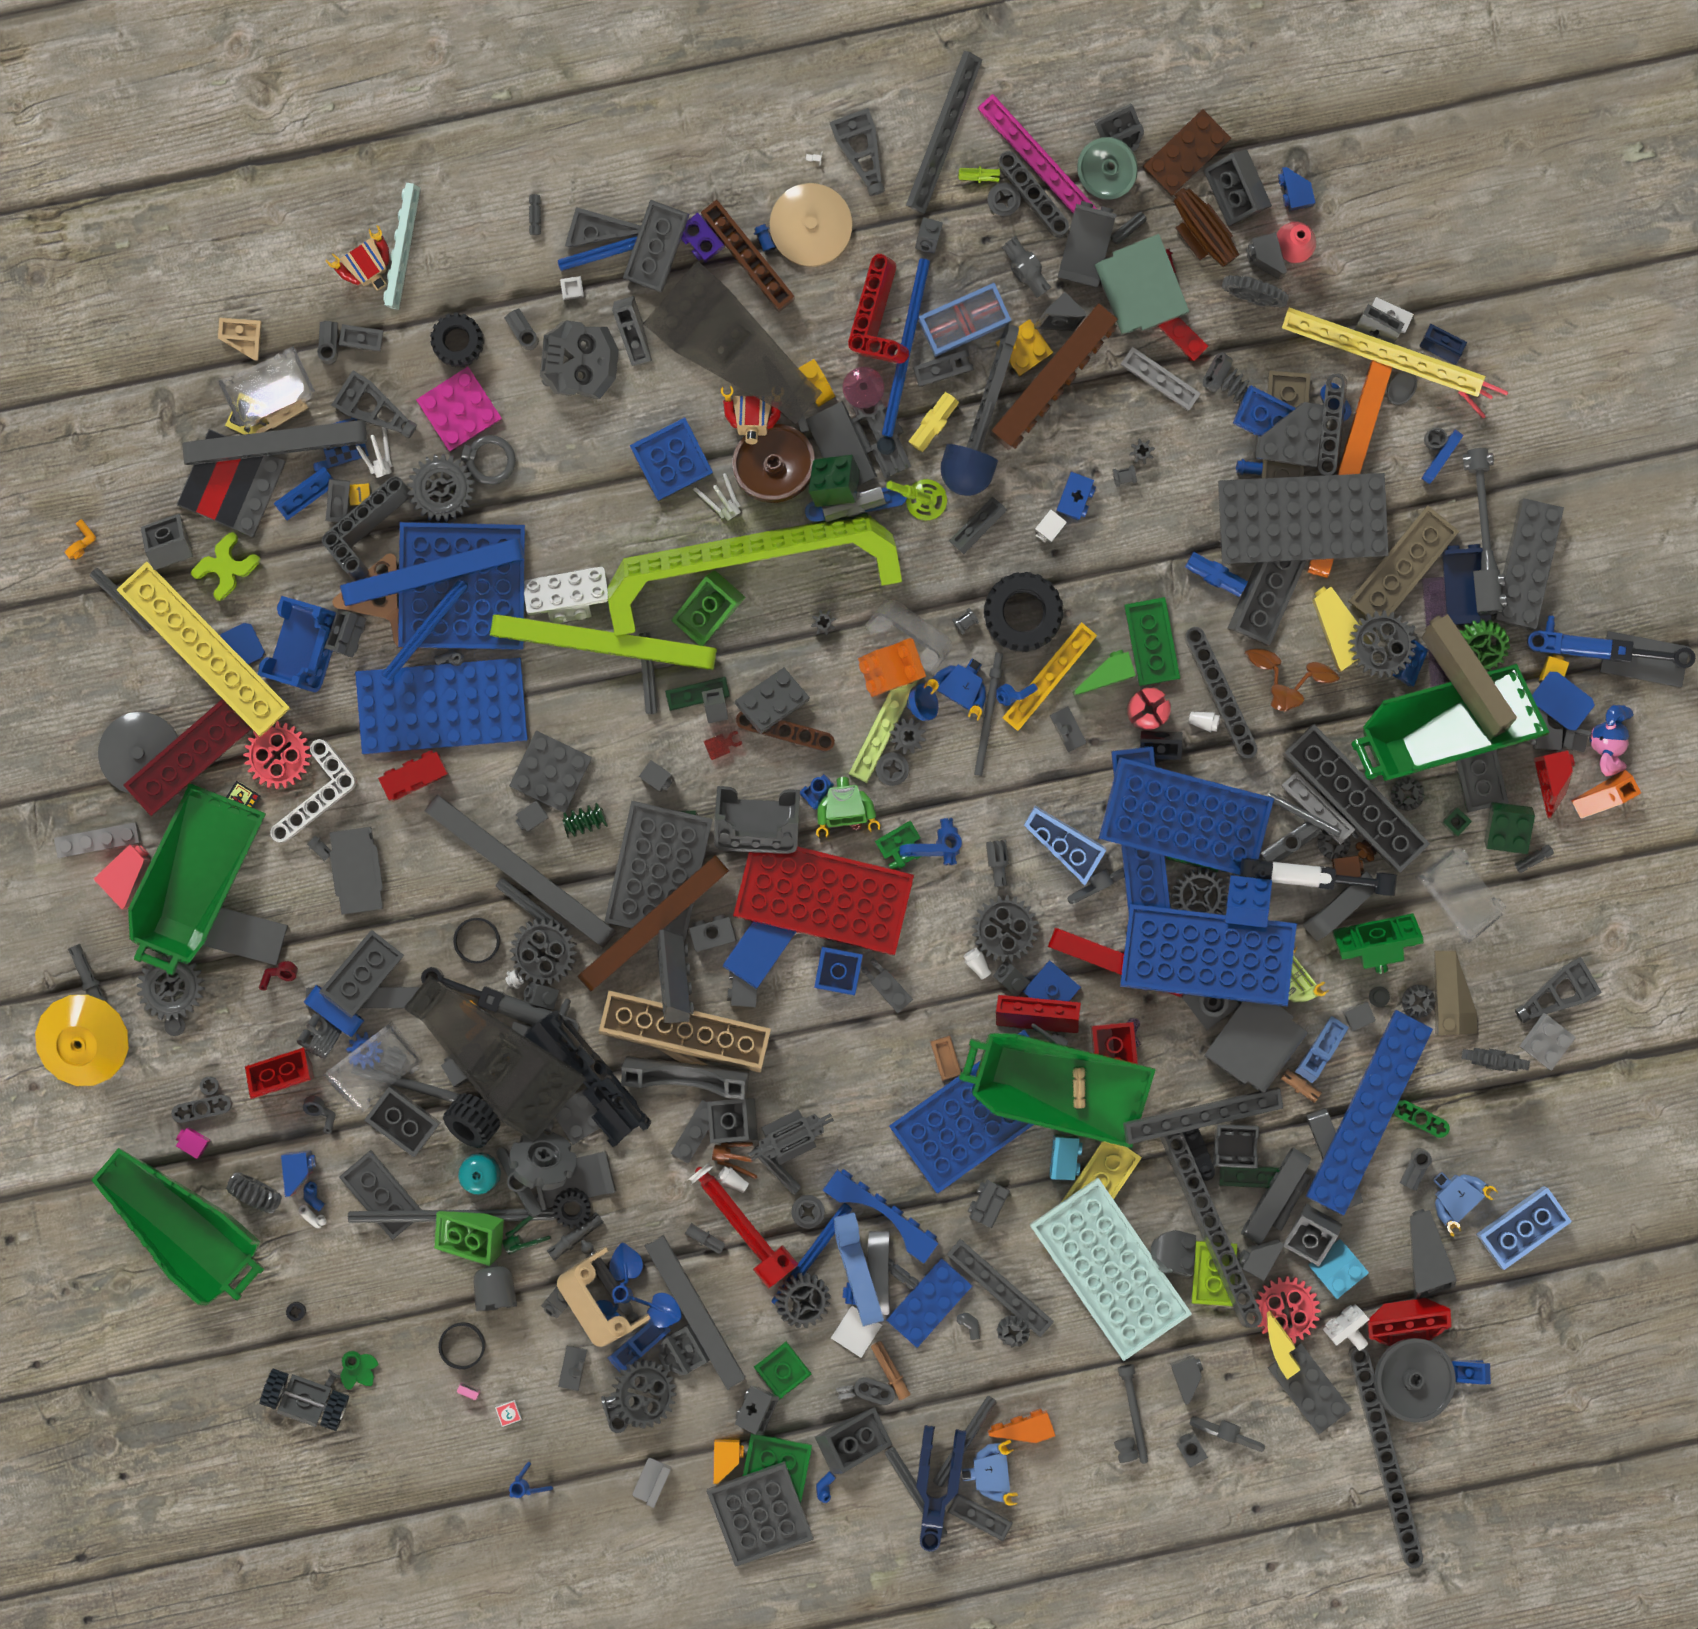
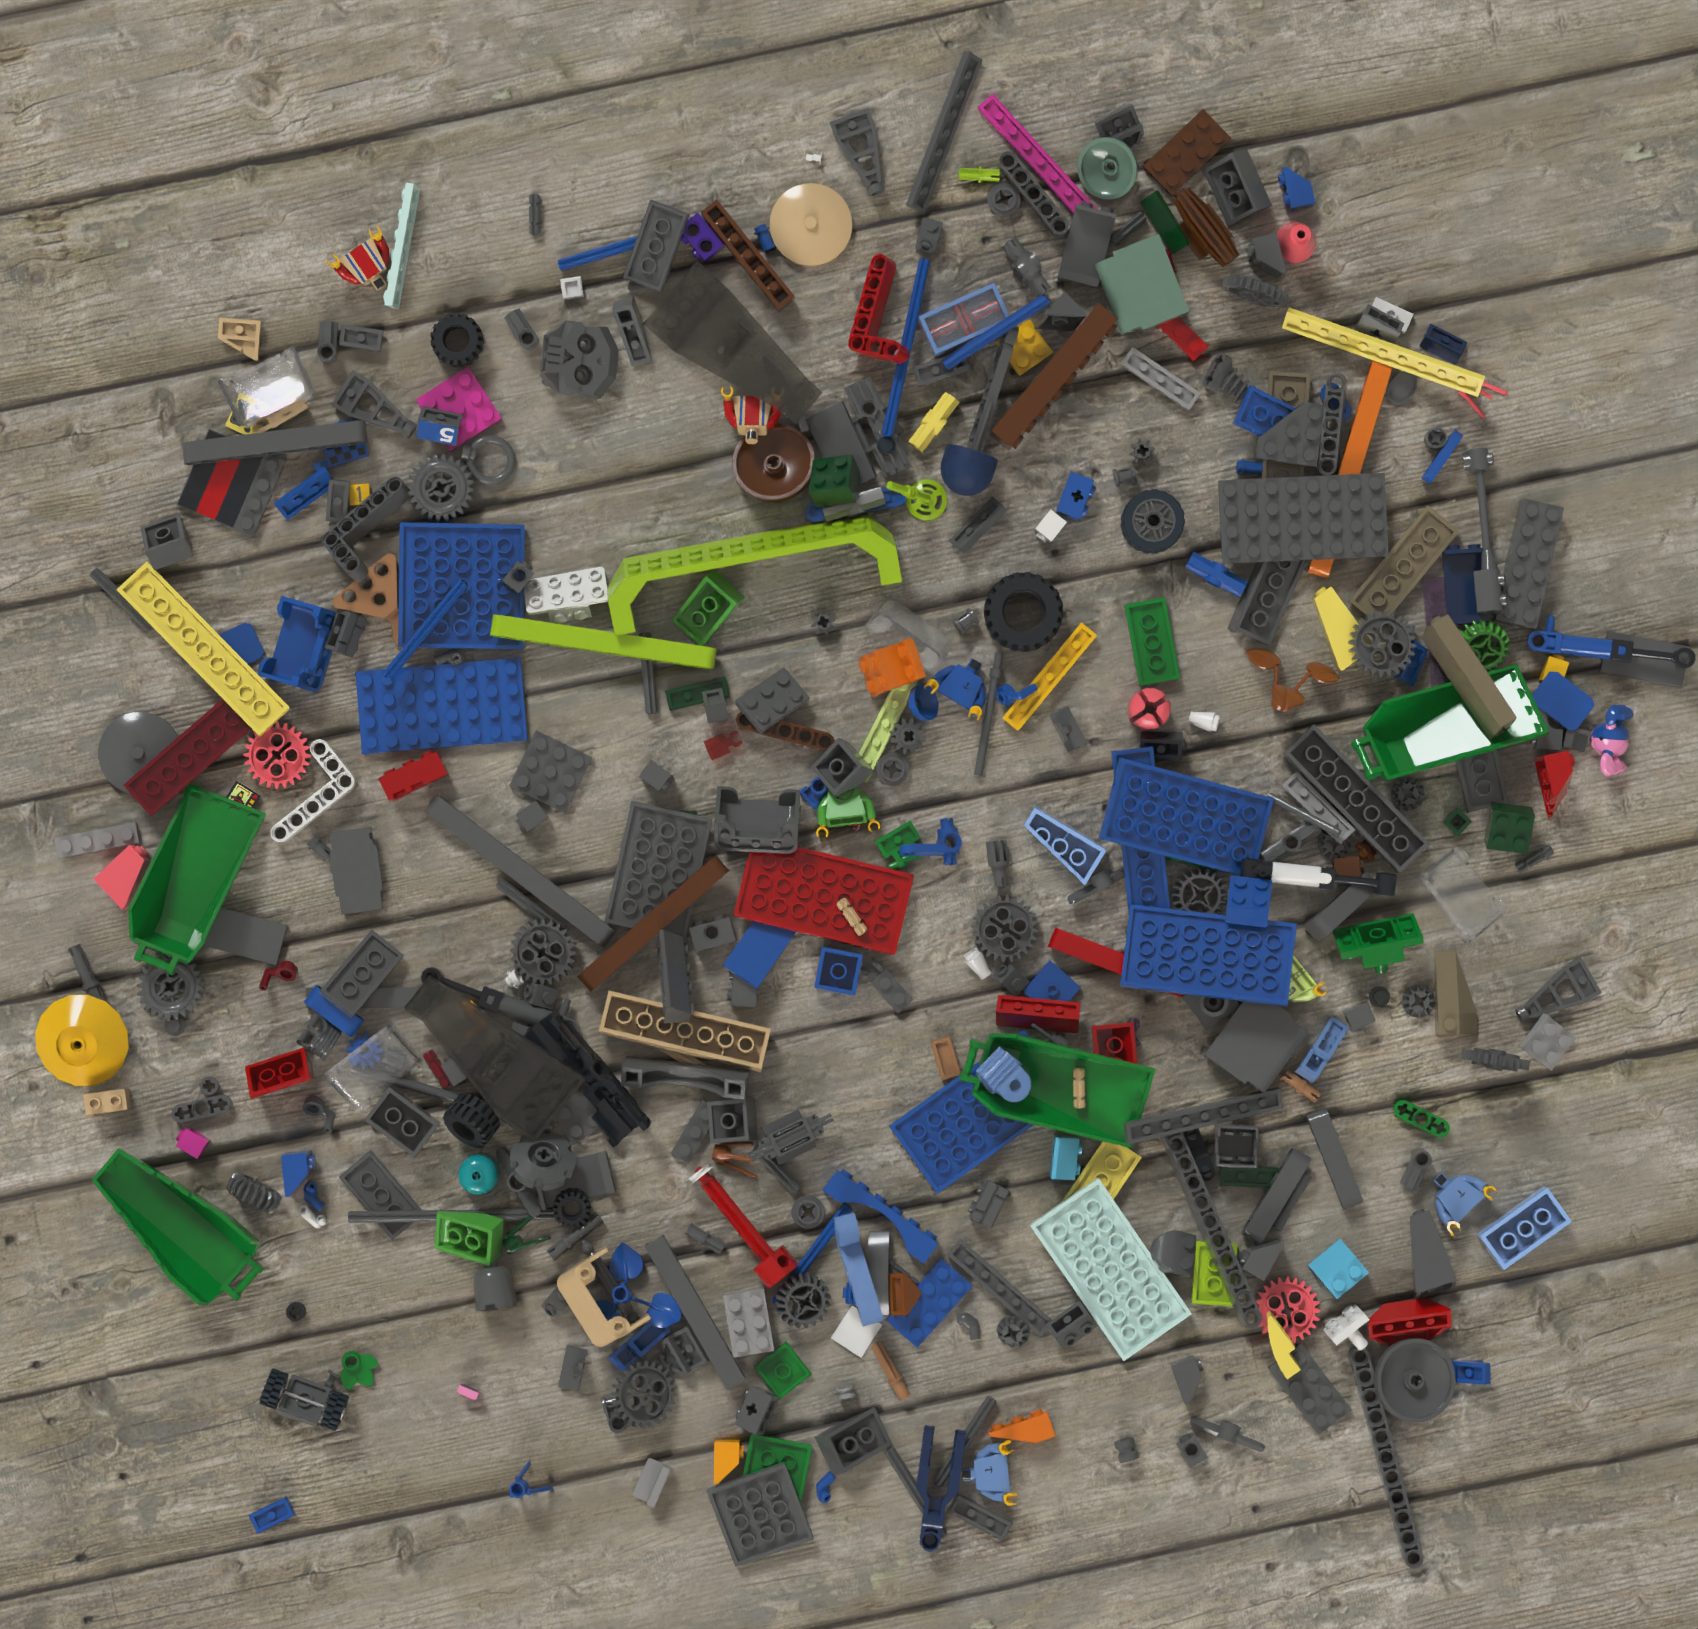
(76, 550): light orange plate -> none
(107, 1101): none -> tan brick
(225, 566): lime piece -> none
(272, 1514): none -> blue plate
(381, 466): white plant -> none
(432, 572): blue beam -> none
(435, 1066): none -> dark red axle
(439, 426): none -> panel
(455, 940): black tyre -> none
(467, 1325): black tyre -> none
(508, 1413): tile -> none
(512, 583): none -> dark grey brick
(583, 820): dark green piece -> none
(594, 227): dark grey wing -> none
(671, 459): blue plate -> none
(728, 508): white plant -> none
(732, 1180): white cone -> none
(748, 1322): none -> light grey brick
(815, 375): yellow slope -> none
(841, 767): none -> dark grey slope
(851, 916): none -> tan axle
(863, 398): clear pink dish -> none
(874, 1391): dark grey plate -> none
(902, 1293): none -> dark orange slope
(996, 331): none -> blue axle
(1004, 1076): none -> medium blue piece
(1071, 1325): none -> dark grey brick
(1111, 671): bright green slope -> none
(1127, 1372): dark grey piece -> none
(1159, 506): none -> wheel
(1165, 222): none -> dark green tile
(1229, 699): dark grey beam -> none
(1312, 1235): dark grey slope -> none
(1369, 1112): blue plate -> none
(1607, 794): orange slope -> none

